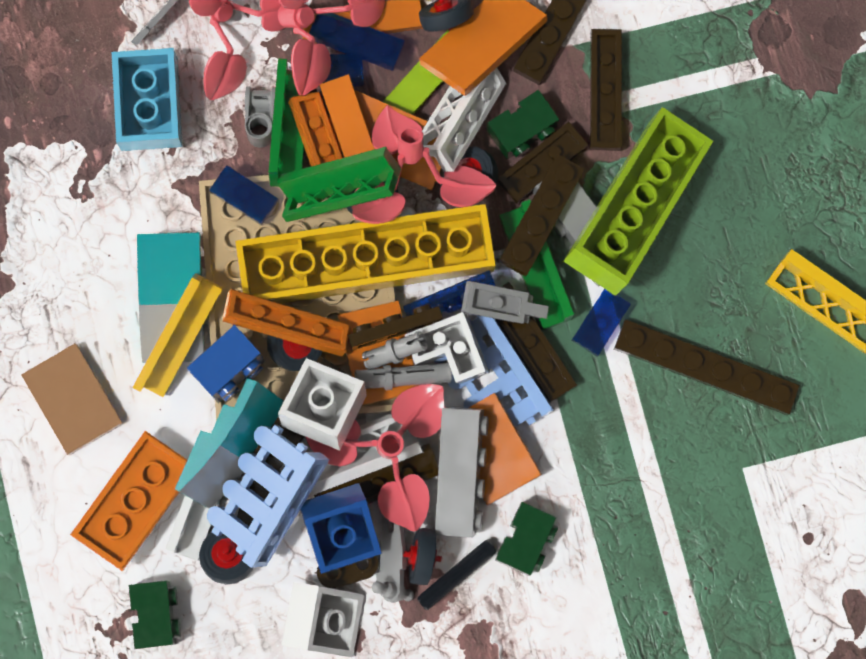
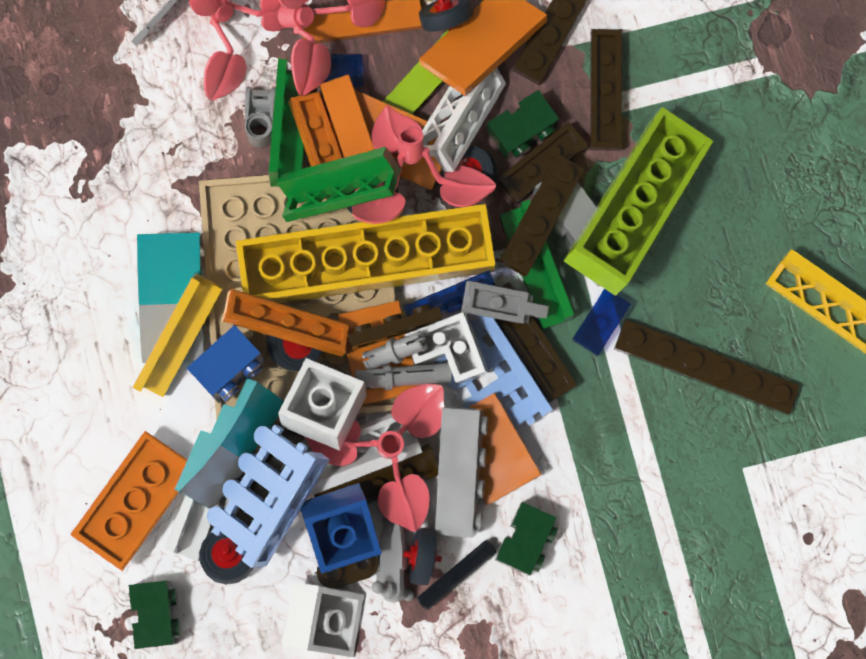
(72, 399): medium nougat tile -> none
(146, 99): medium azure brick -> none
(243, 195): clear blue plate -> none
(357, 41): clear blue plate -> none

